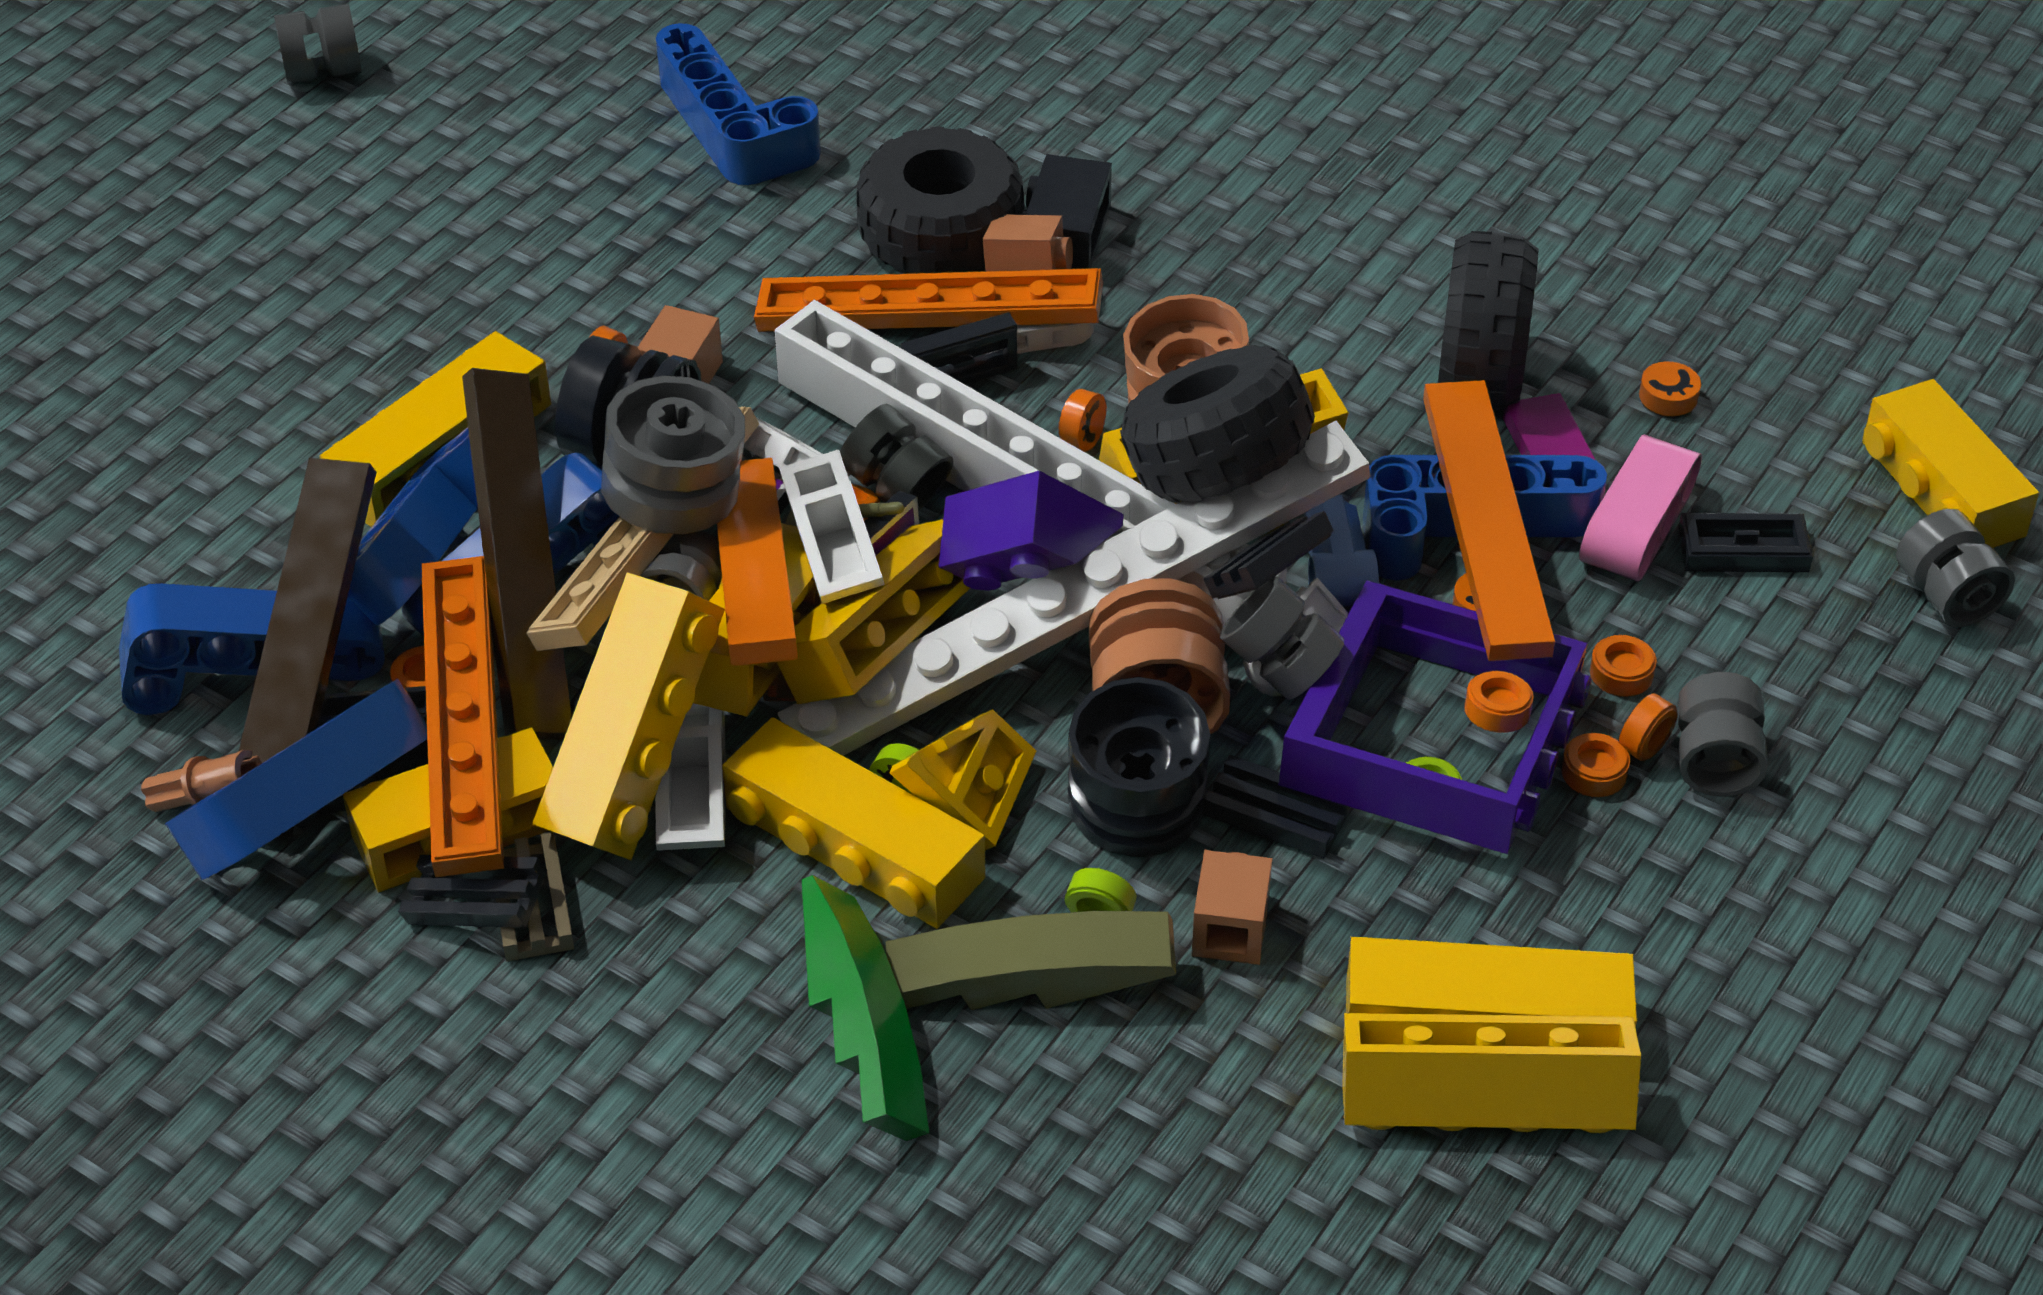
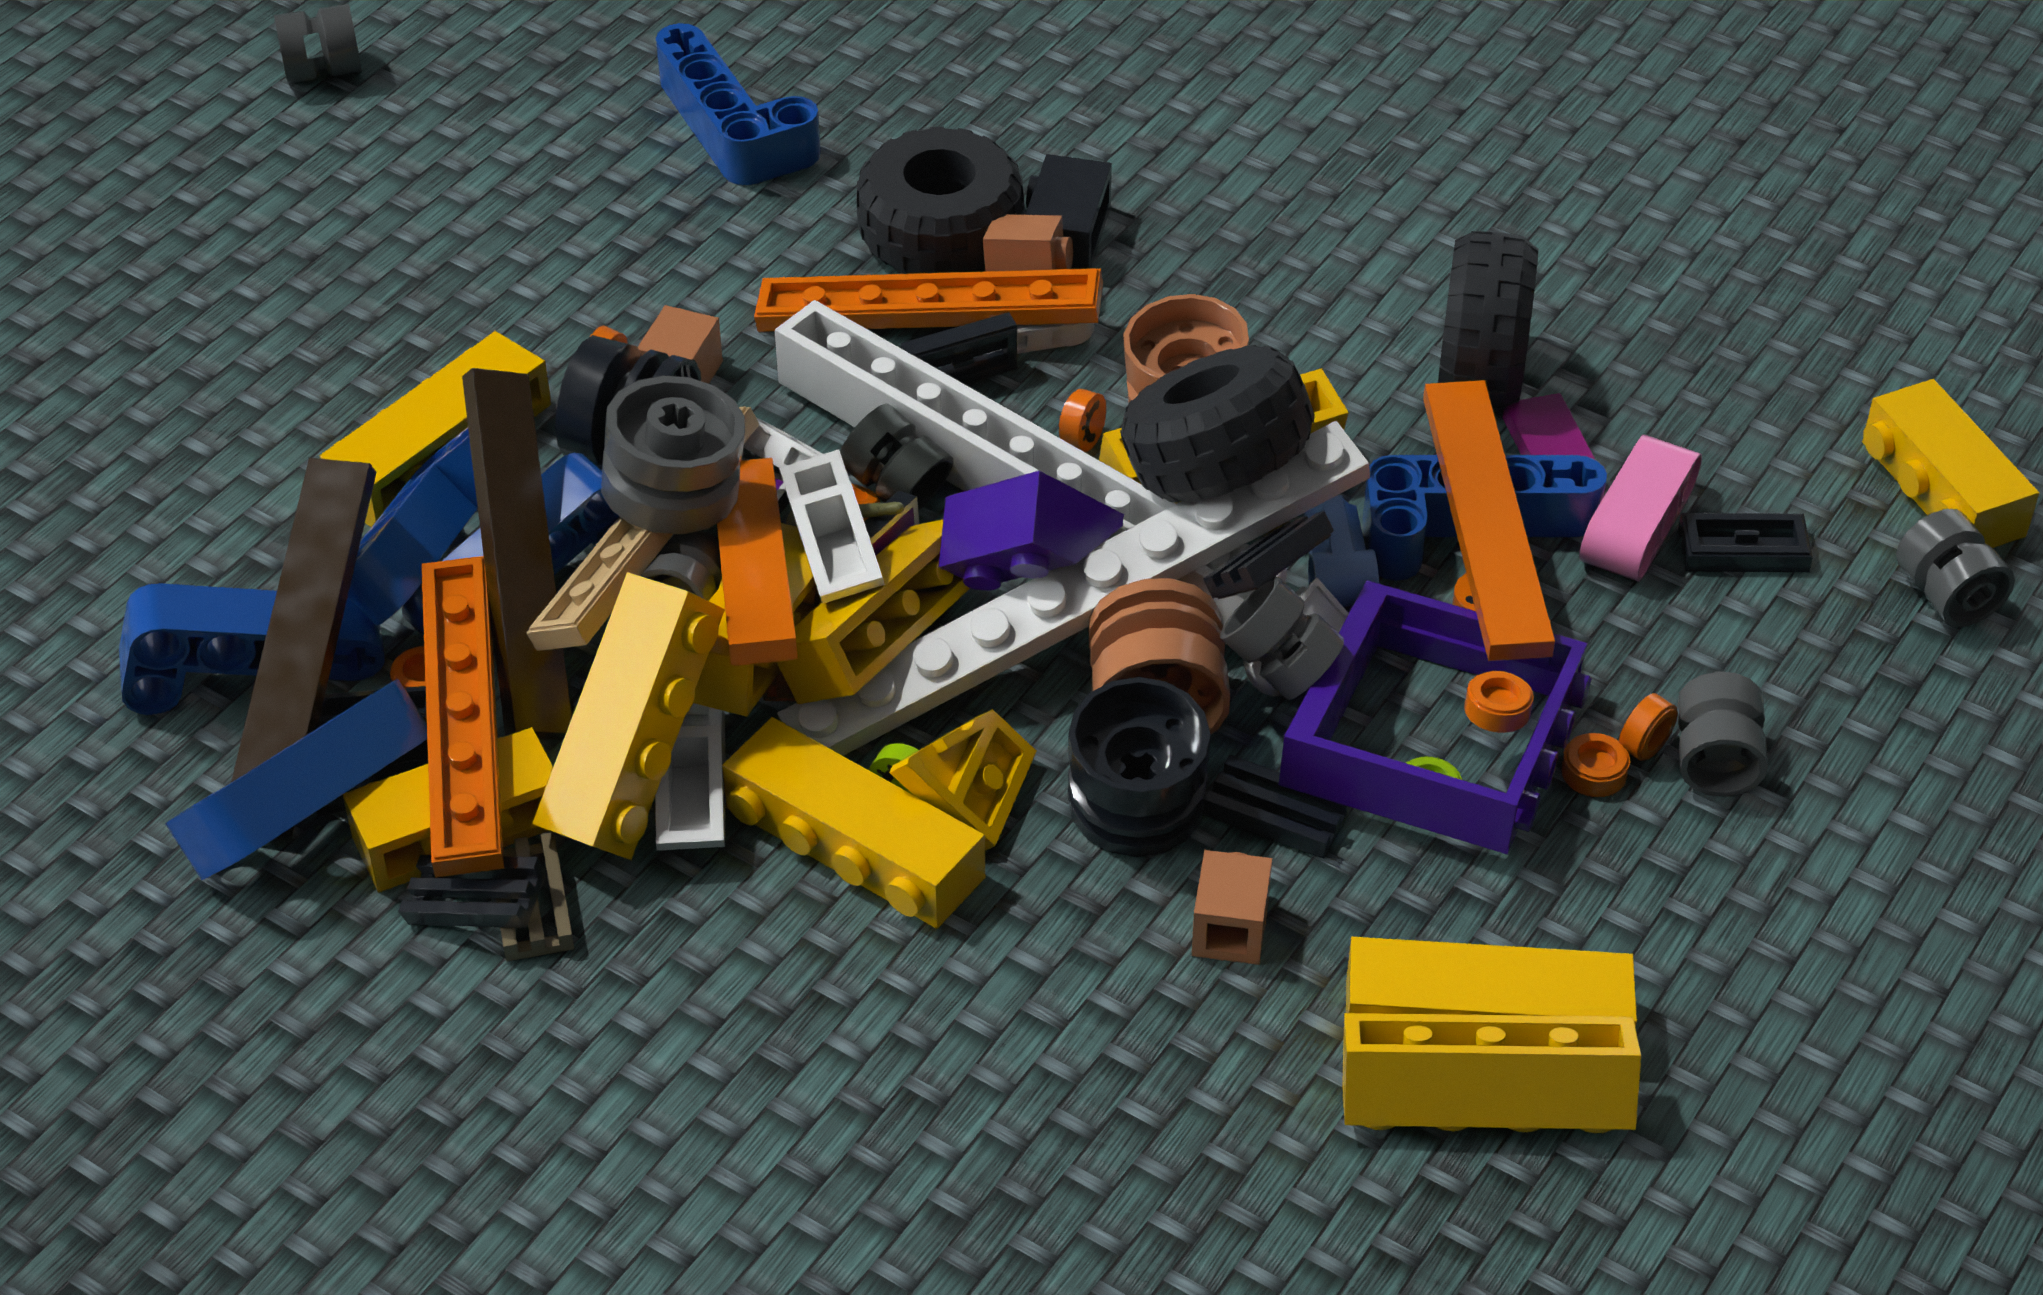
(196, 780): nougat axle -> none
(870, 1020): green slope -> none
(1043, 954): olive slope -> none
(1099, 891): lime tile -> none
(1623, 665): orange tile -> none
(1670, 388): orange tile -> none

